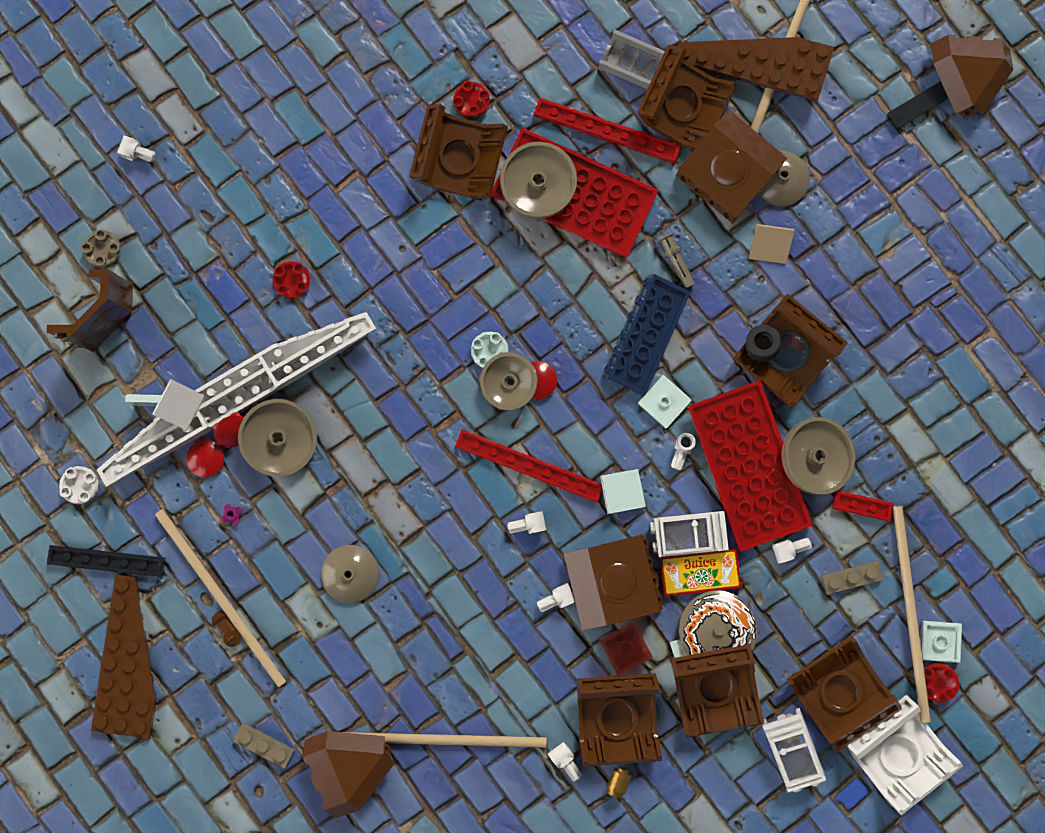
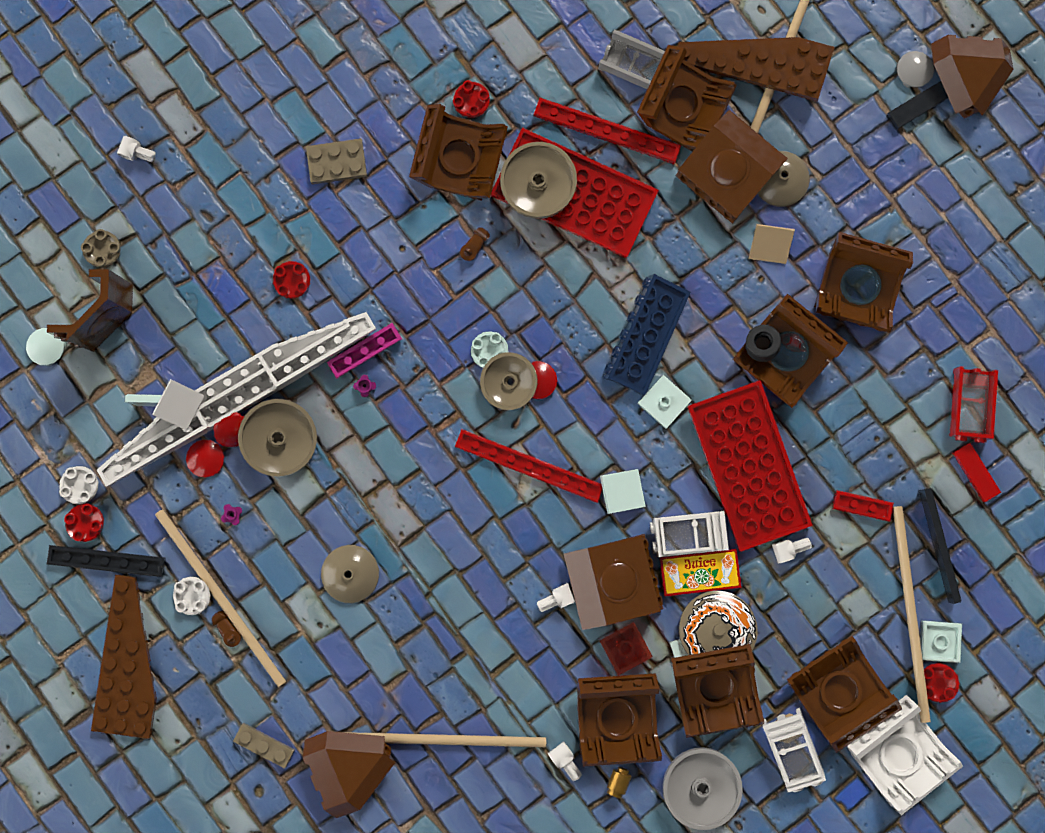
(44, 348): none -> light aqua dish
(84, 522): none -> red dish
(191, 596): none -> white dish
(336, 161): none -> dark tan plate
(359, 385): none -> magenta plate
(364, 350): none -> dark pink brick
(474, 244): none -> reddish brown piece
(533, 523): white axle -> none
(675, 250): dark tan pin -> none
(681, 452): white axle -> none
(702, 788): none -> light grey dish
(818, 456): dark tan dish -> none
(852, 577): dark tan plate -> none
(862, 281): none -> reddish brown panel
(915, 69): none -> light grey dish
(940, 546): none -> black tile
(973, 404): none -> door
(976, 472): none -> red tile

